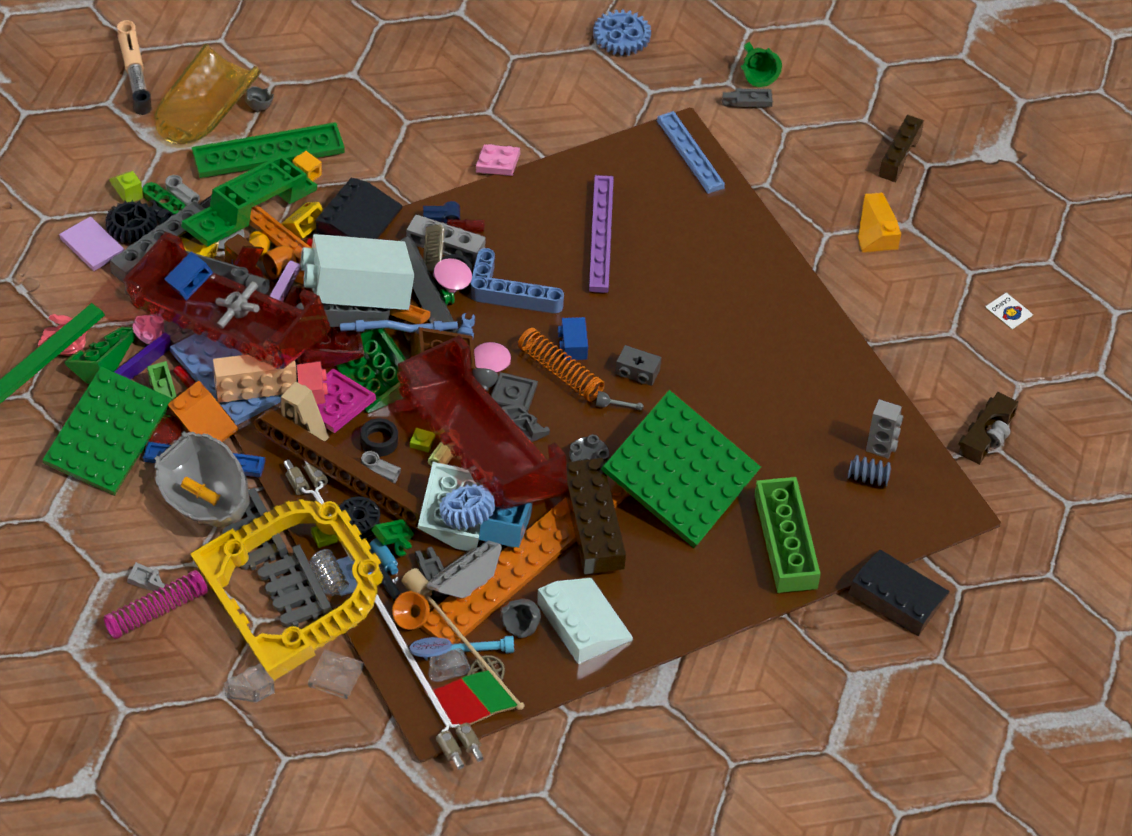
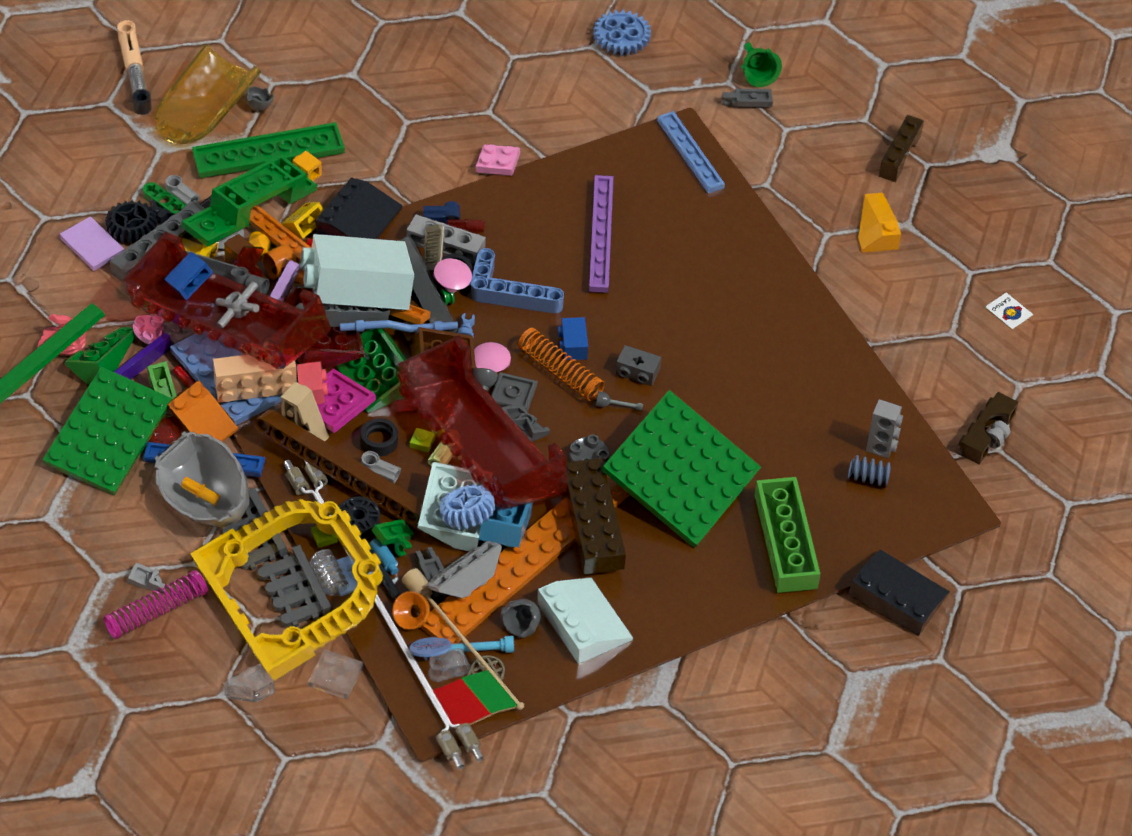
(127, 186): lime slope -> none

